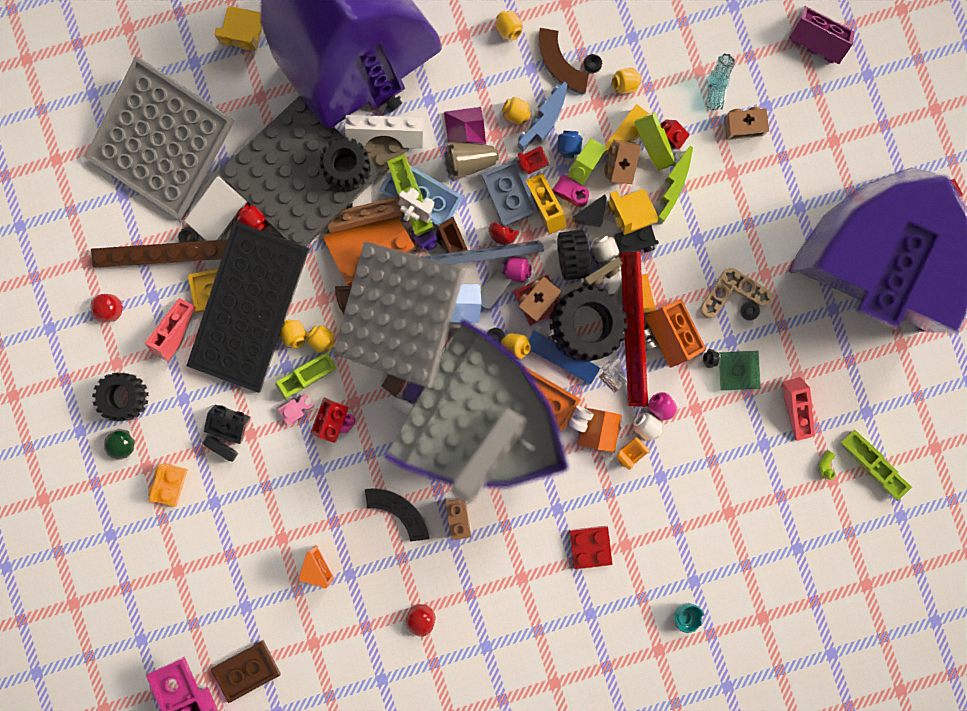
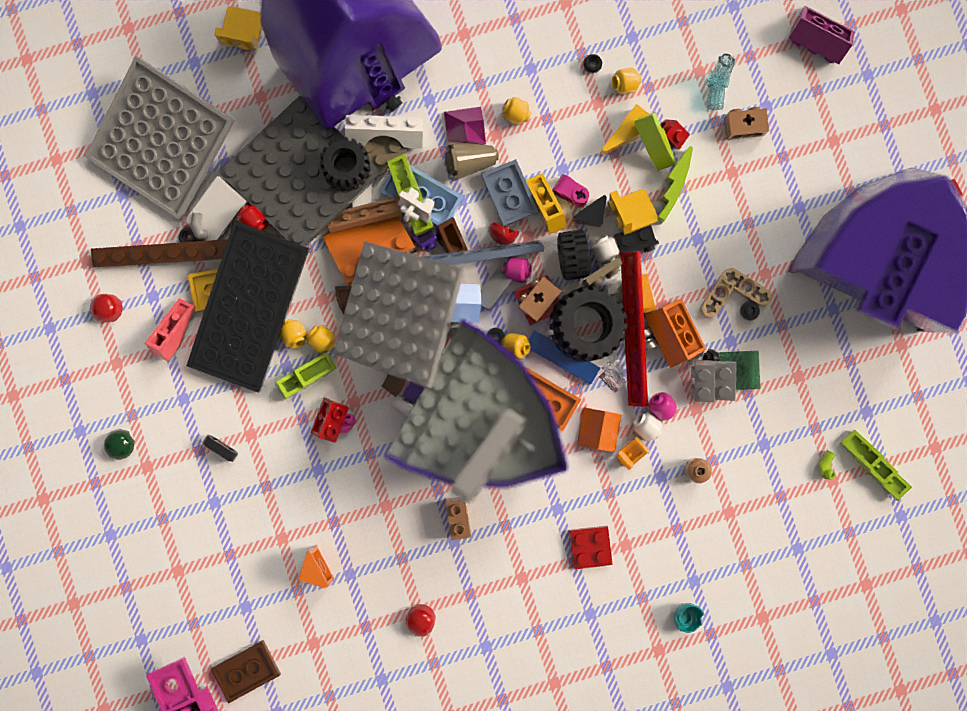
(105, 392): black tyre -> none
(167, 484): light orange bracket -> none
(196, 228): none -> light grey arm
(226, 423): black bracket -> none
(293, 411): bright pink plate -> none
(401, 508): black tile -> none
(508, 25): yellow head -> none
(533, 160): red bracket -> none
(549, 112): medium blue slope -> none
(557, 64): reddish brown tile -> none
(569, 143): blue head -> none
(580, 419): white wheel -> none
(586, 161): lime slope -> none
(622, 161): medium nougat brick -> none
(691, 469): none -> medium nougat head
(714, 380): none -> light grey plate
(799, 407): coral slope -> none

